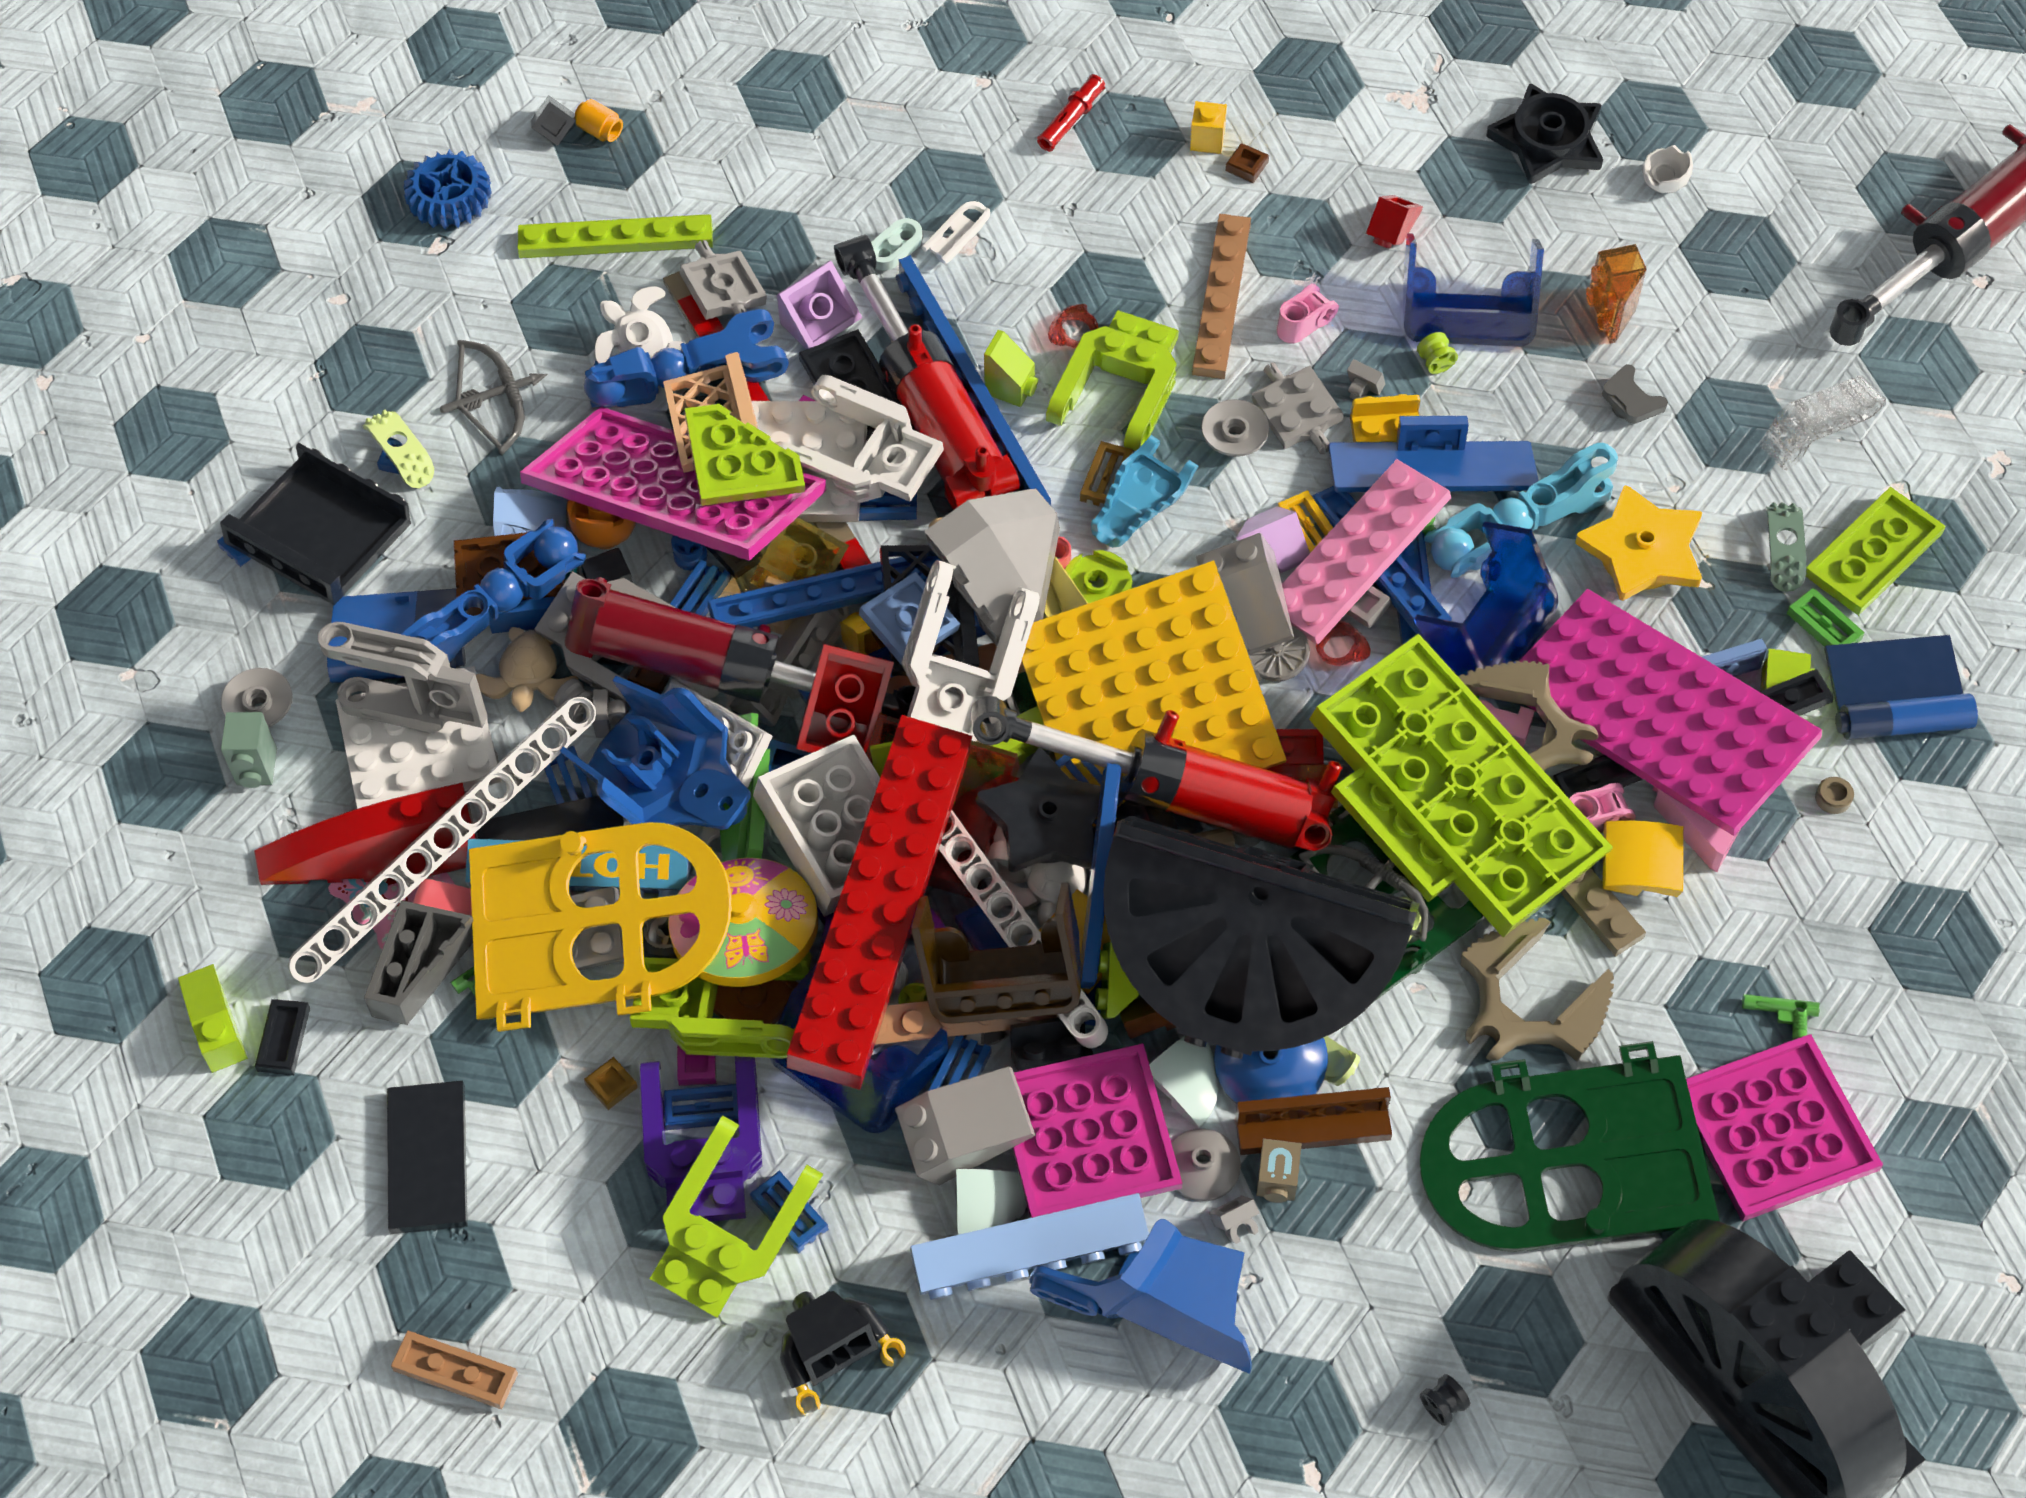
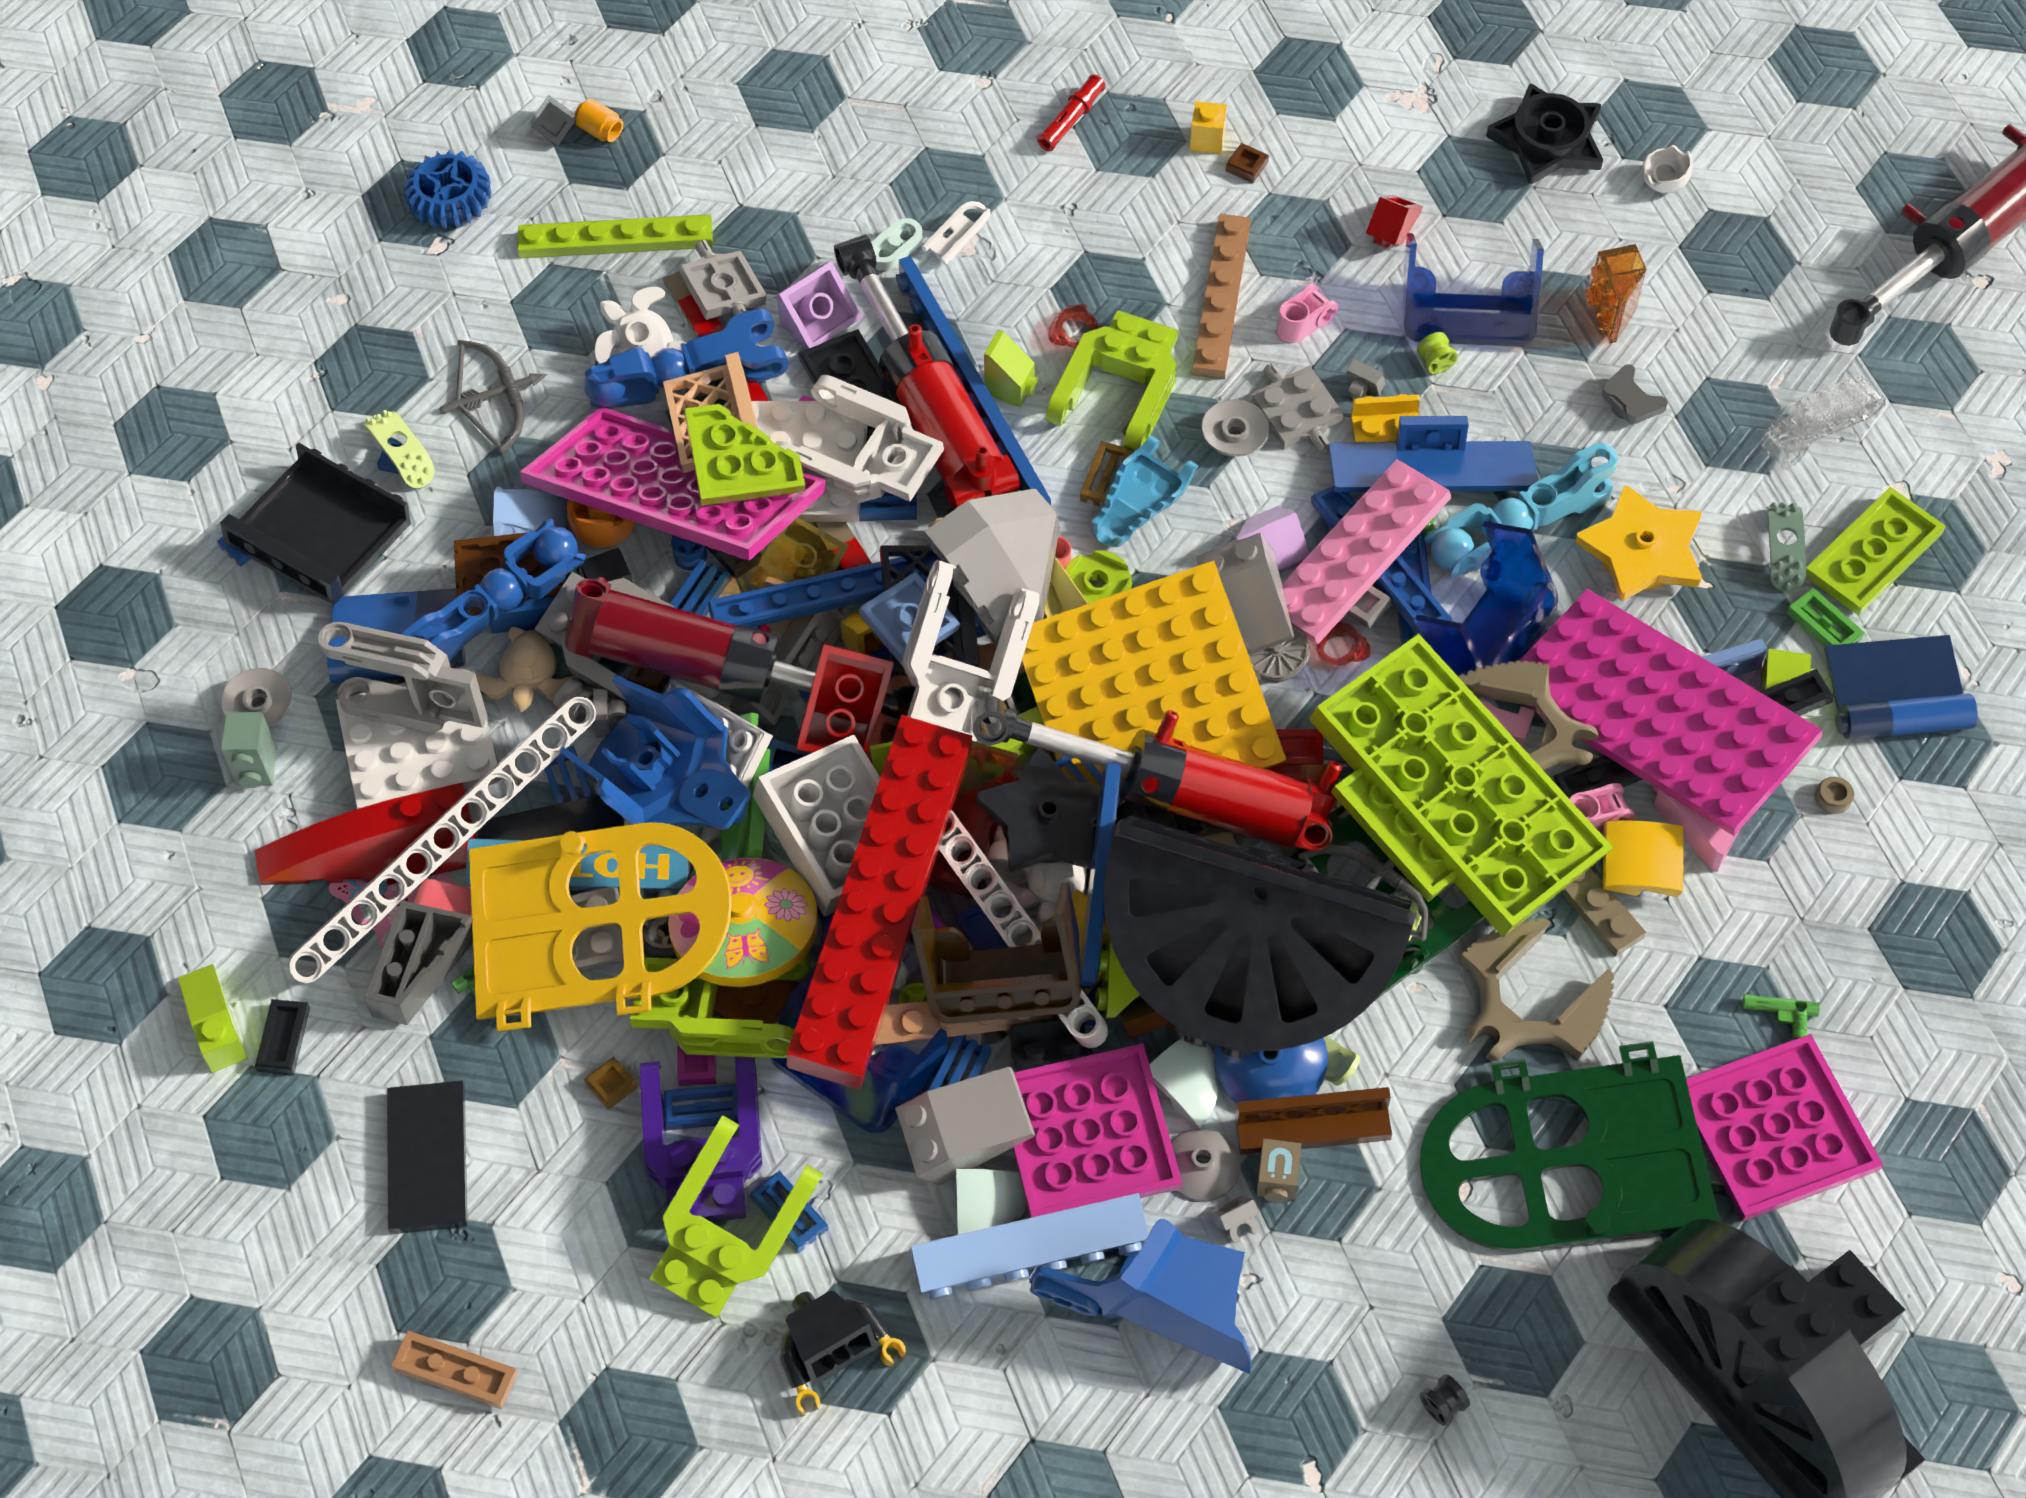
(1316, 513): yellow tile -> none

